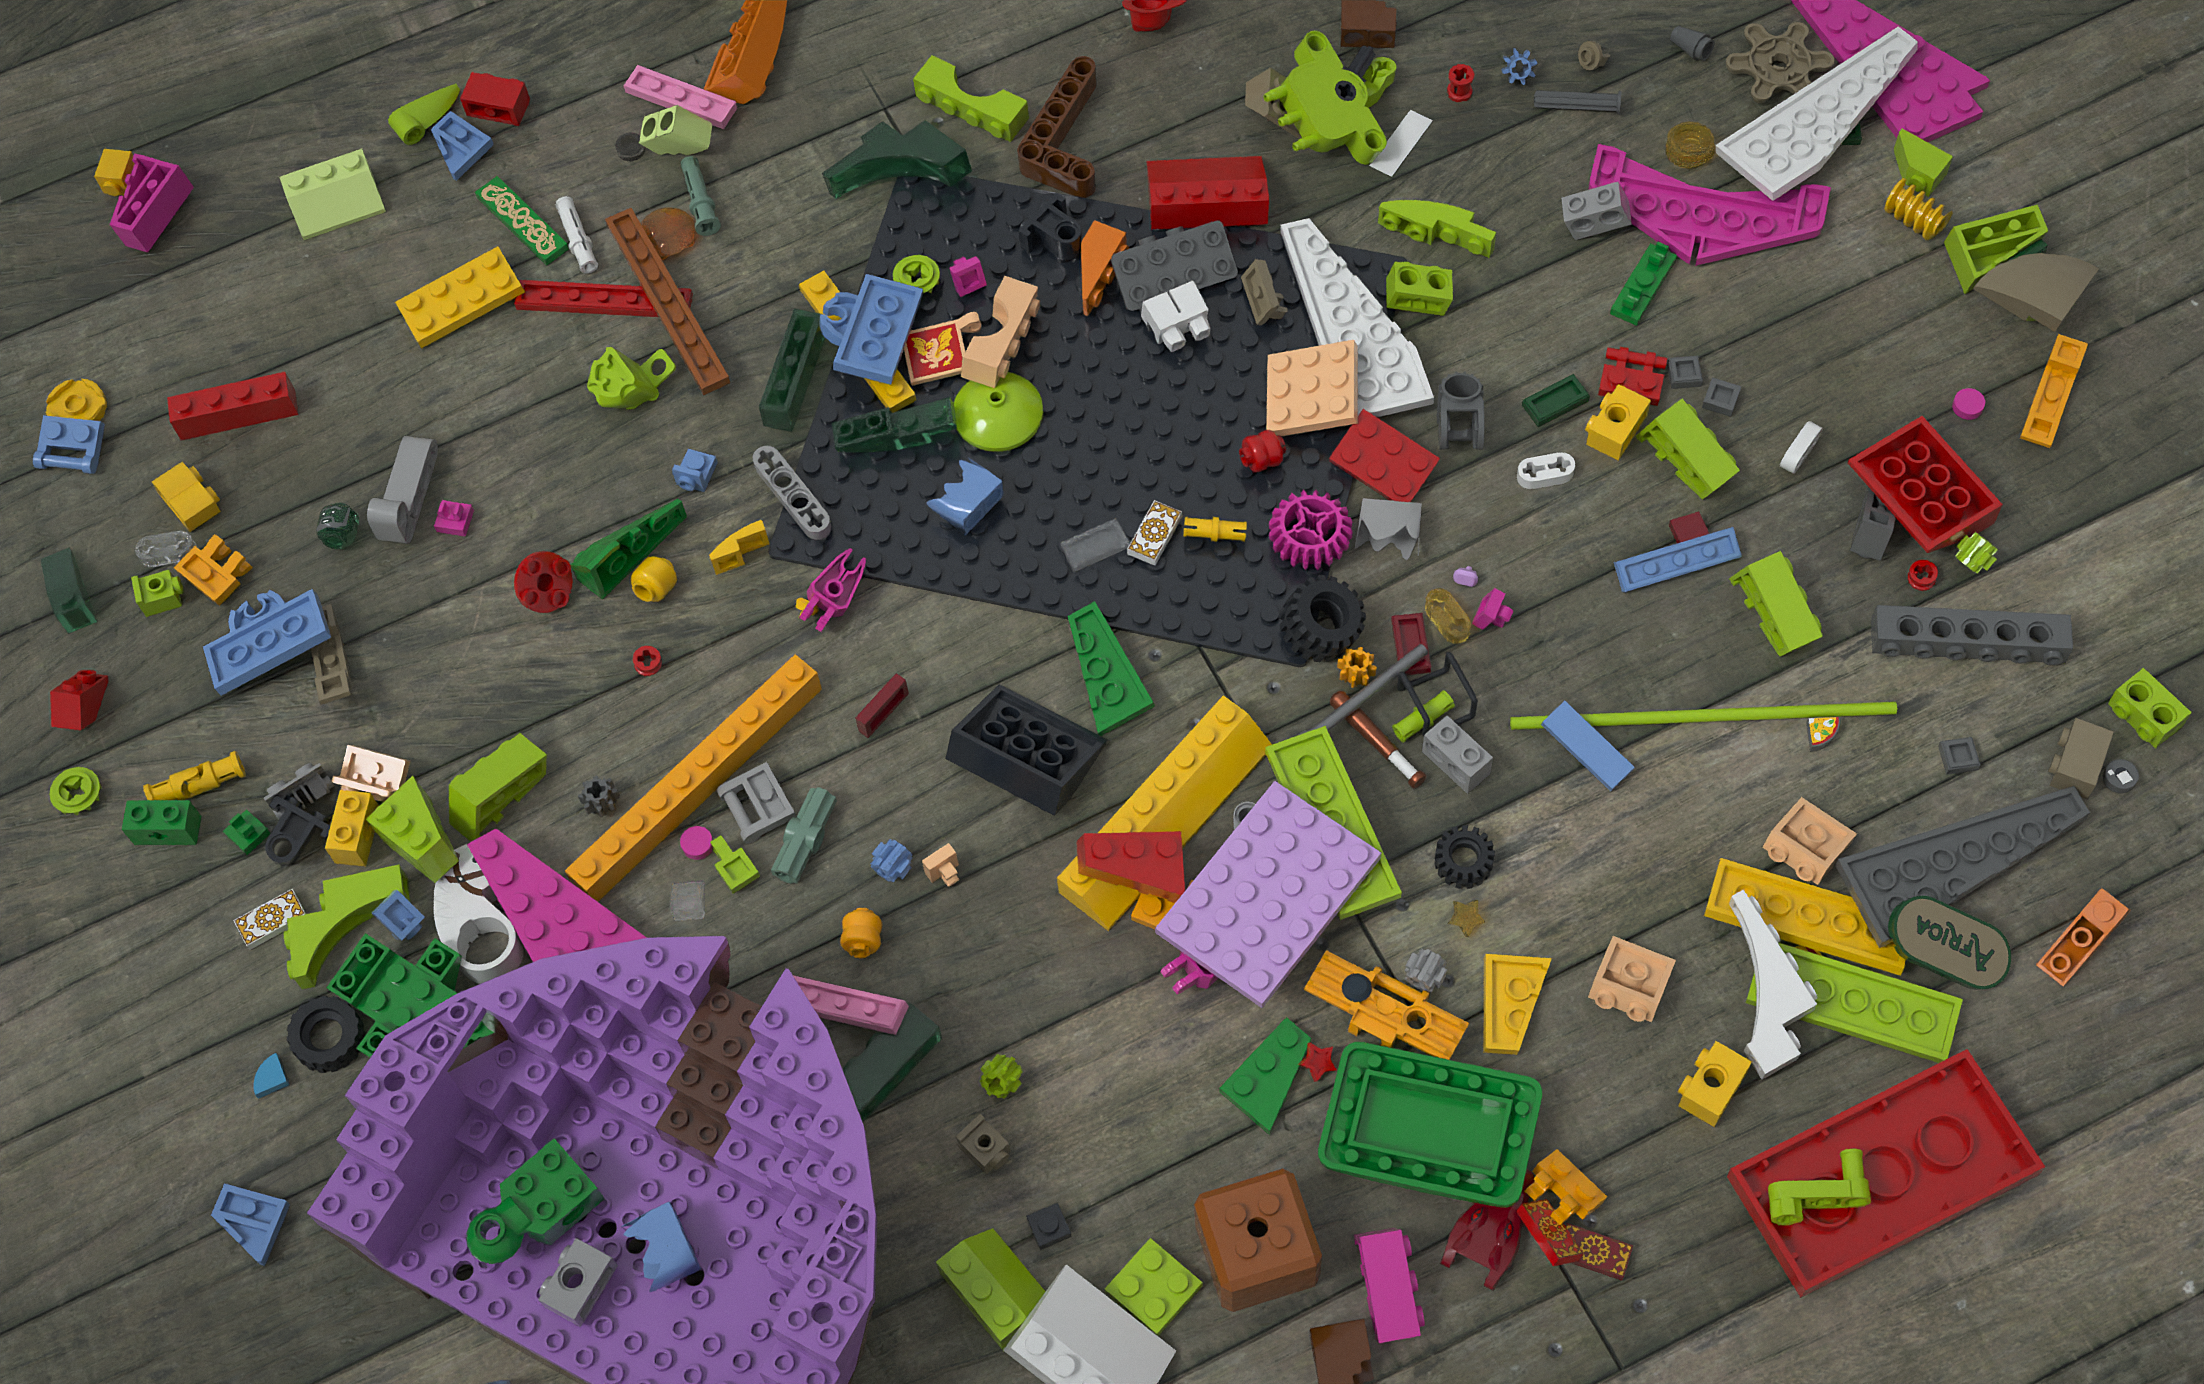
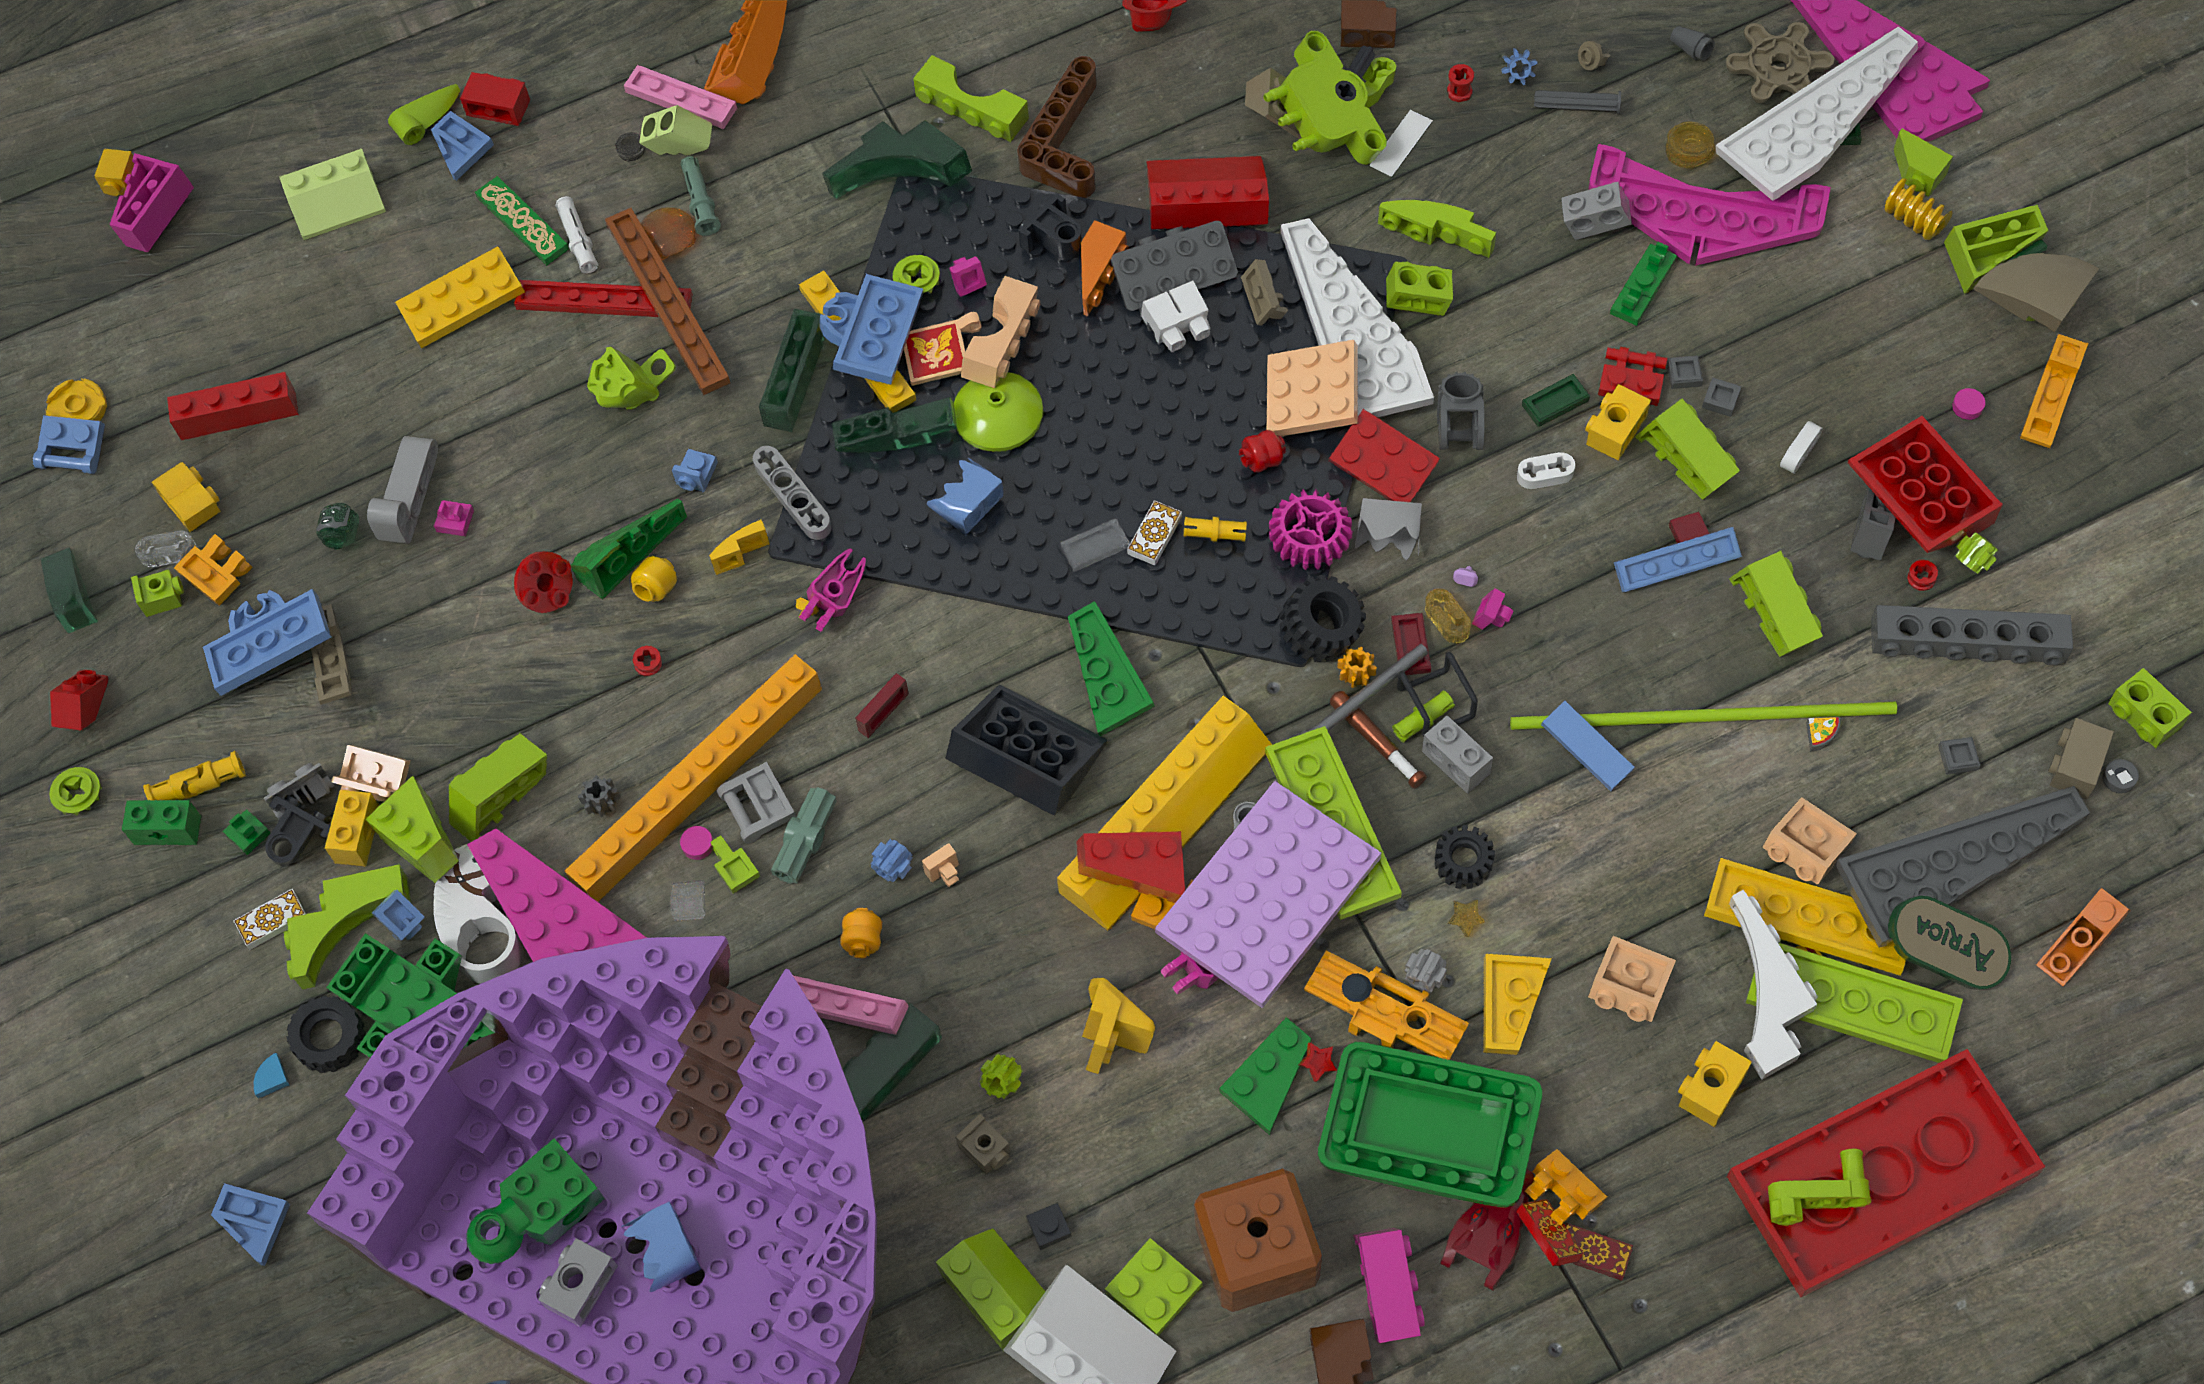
(1114, 1022): none -> yellow piece

